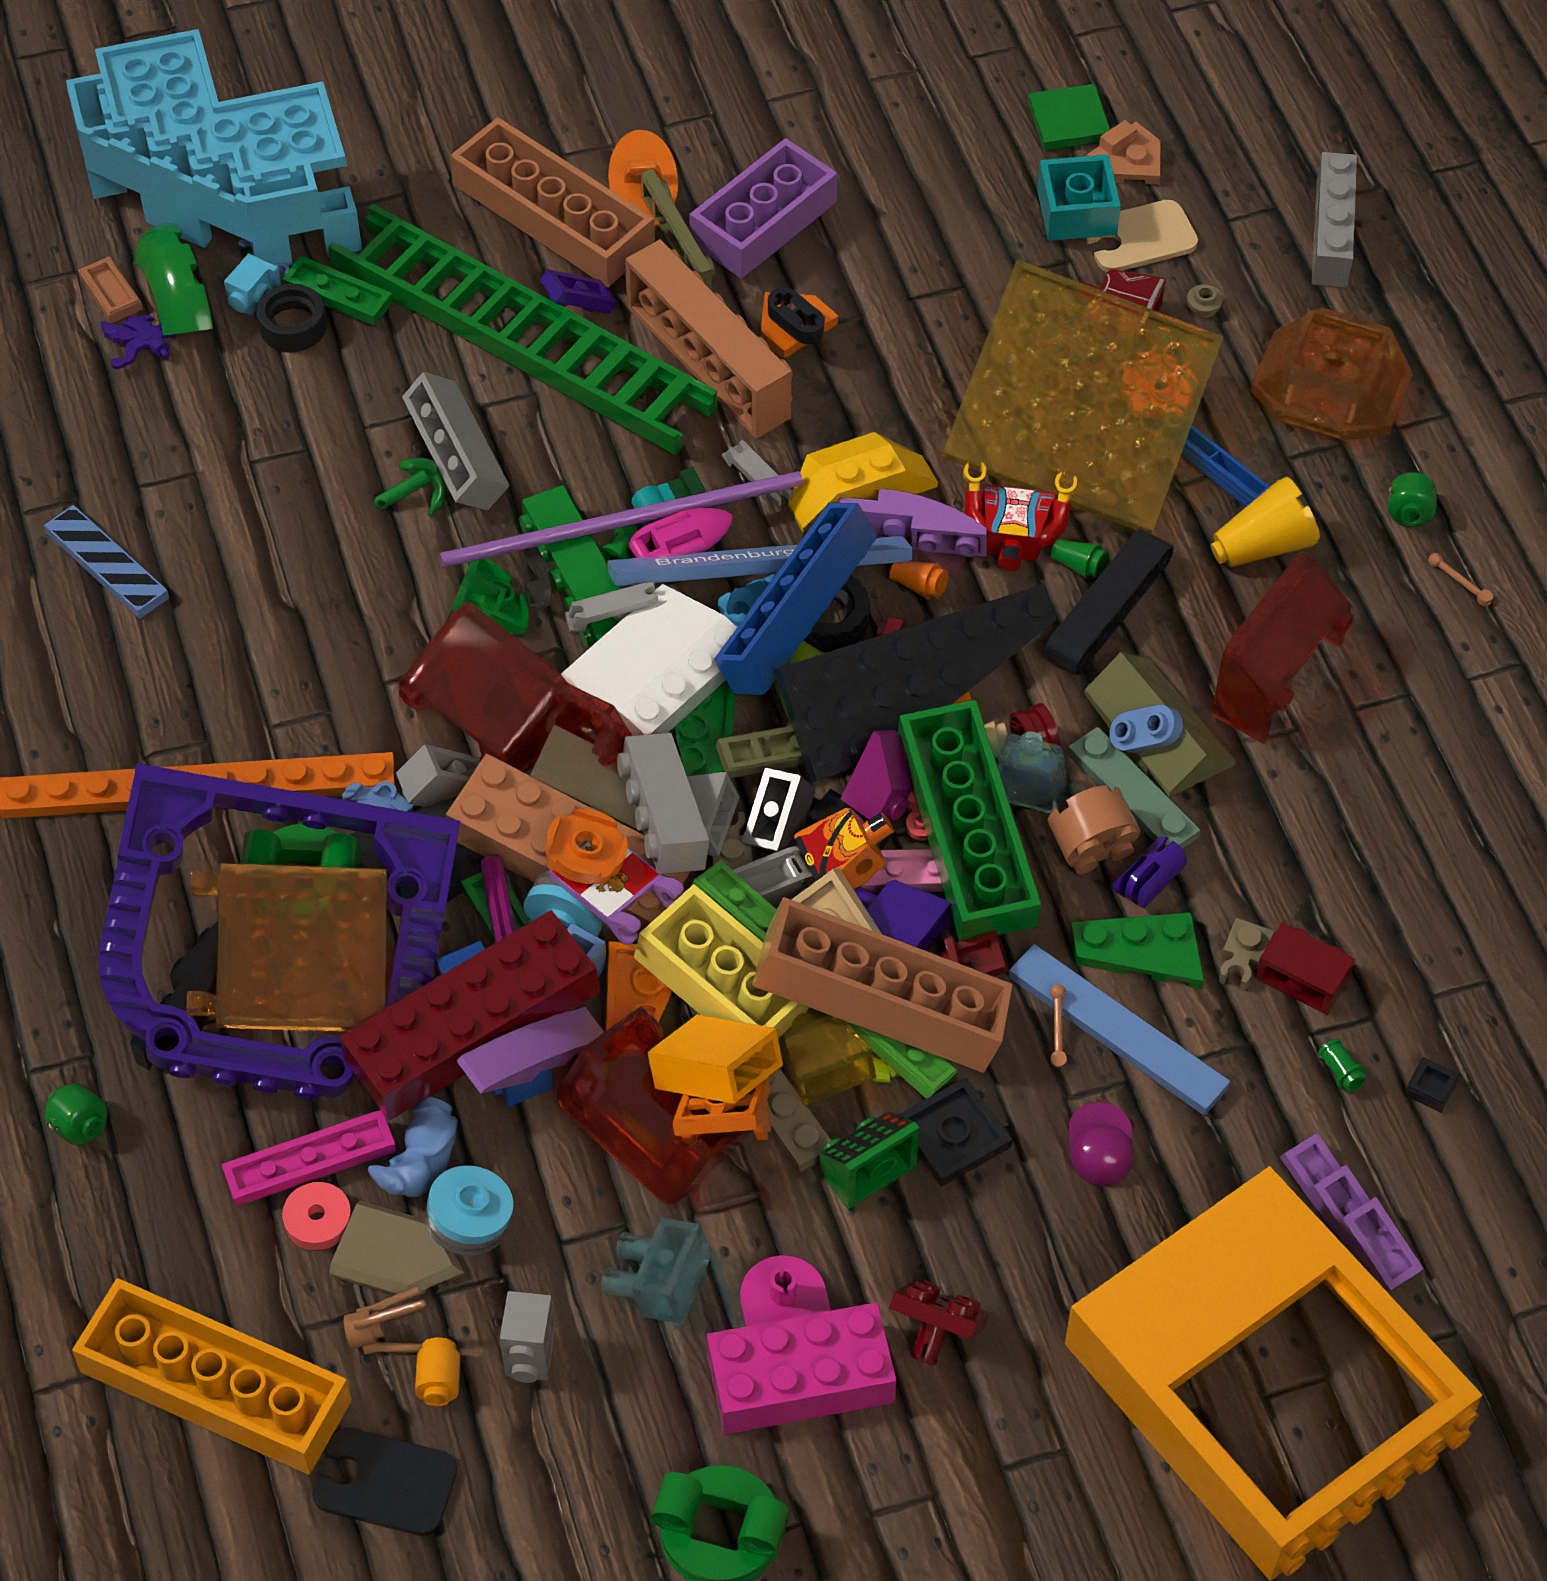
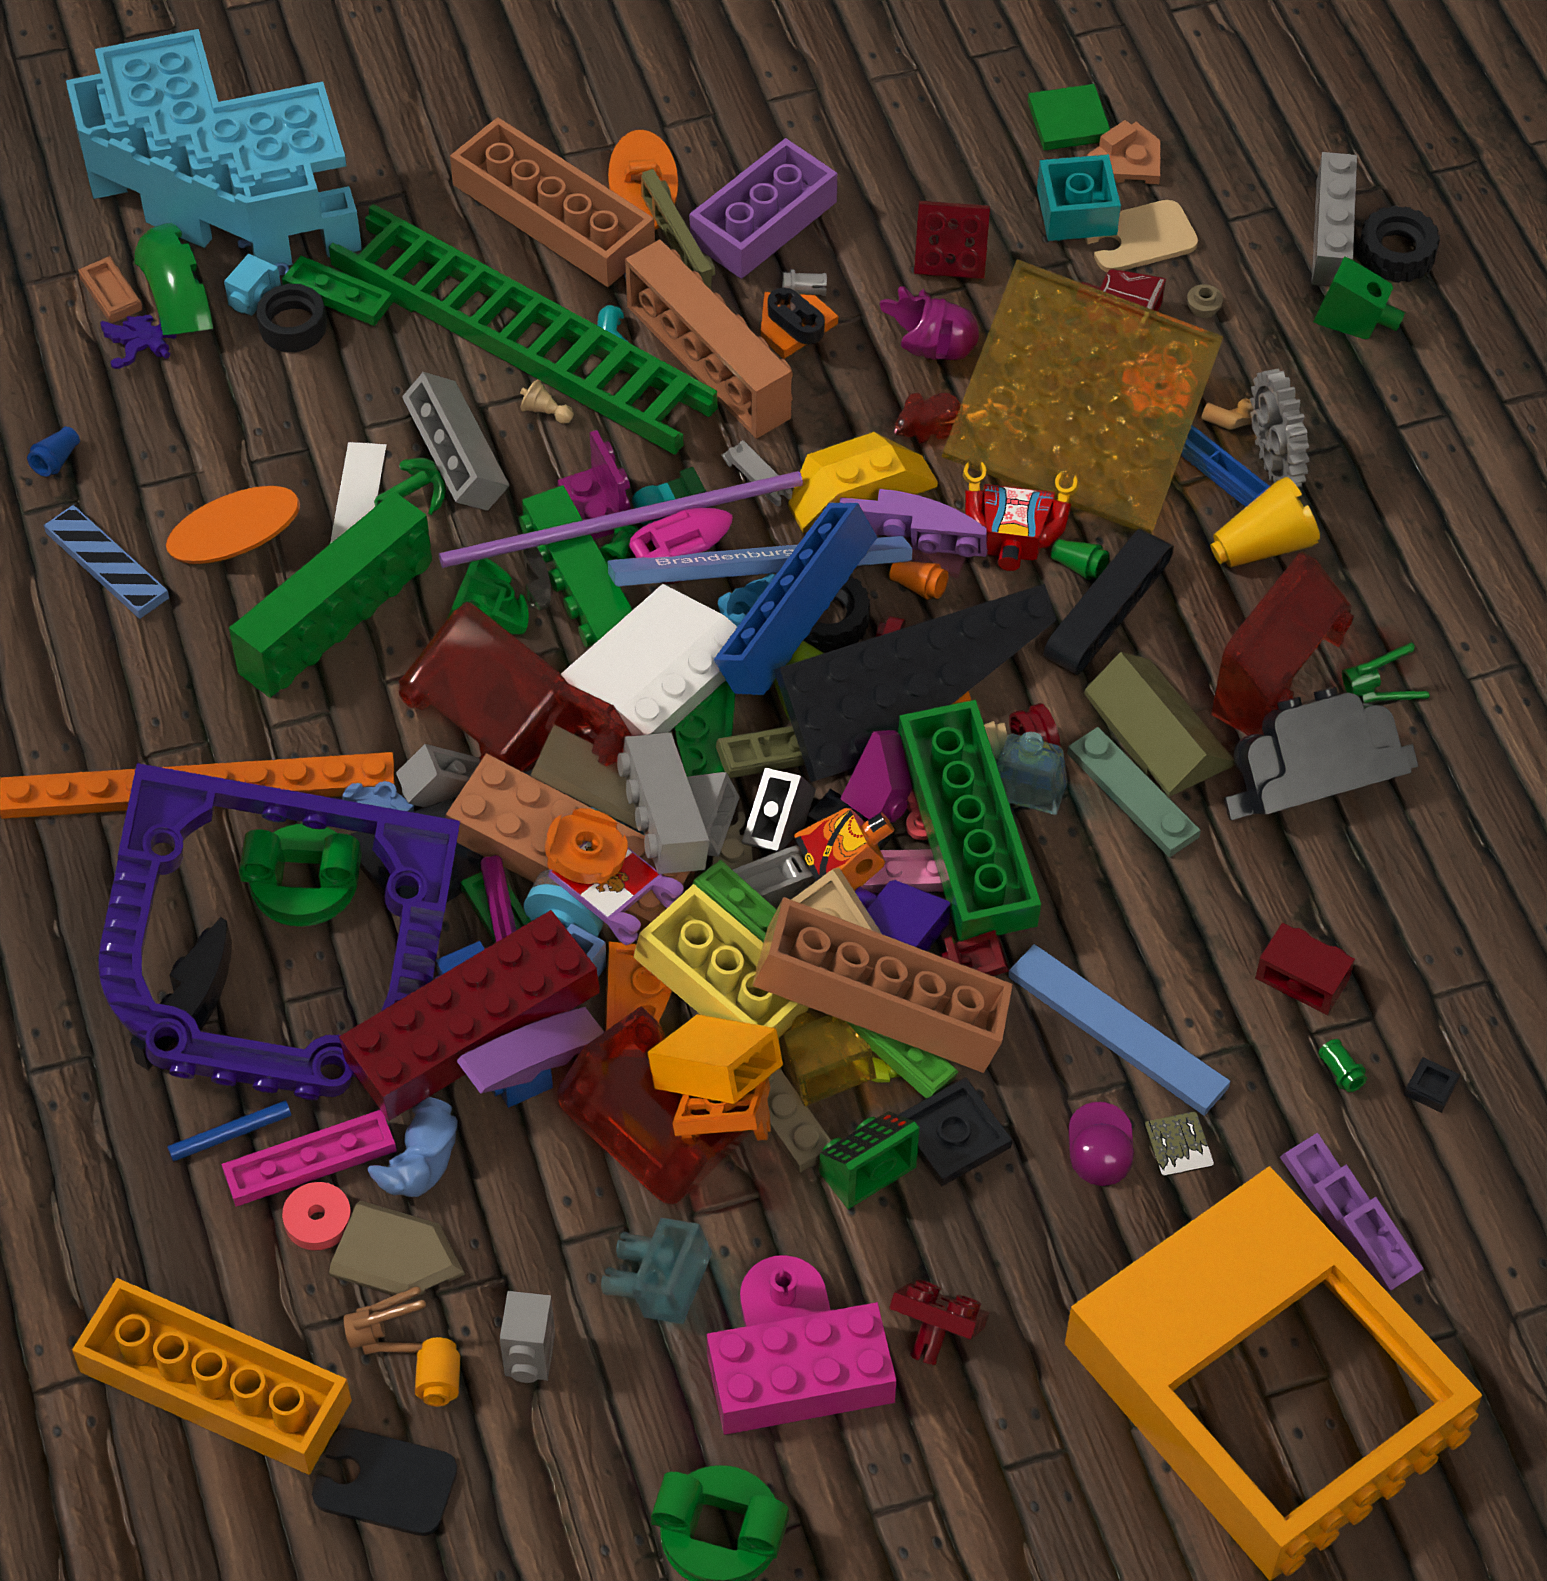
(52, 452): none -> blue cone
(75, 1114): green head -> none
(229, 1131): none -> blue bar
(233, 524): none -> orange shield
(295, 947): clear orange plate -> none
(331, 594): none -> green brick
(358, 484): none -> white sticker
(468, 1210): medium azure piece -> none
(539, 400): none -> tan piece
(578, 291): dark purple plate -> none
(601, 488): none -> magenta bracket
(609, 319): none -> teal arm
(611, 604): light grey piece -> none
(805, 282): none -> light grey pin
(927, 416): none -> clear red animal
(934, 325): none -> magenta piece
(952, 225): none -> dark red plate
(1058, 1057): nougat hinge -> none
(1094, 828): nougat brick -> none
(1142, 728): medium blue plate -> none
(1142, 944): green wing -> none
(1151, 872): dark purple arm -> none
(1179, 1143): none -> sticker
(1229, 418): none -> tan arm
(1243, 950): dark tan plate -> none
(1279, 427): none -> light grey gear
(1317, 752): none -> black brick
(1334, 375): clear orange piece -> none
(1358, 302): none -> green torso
(1365, 678): none -> green plant
(1399, 222): none -> black tyre
(1412, 499): green head -> none
(1484, 597): nougat hinge -> none

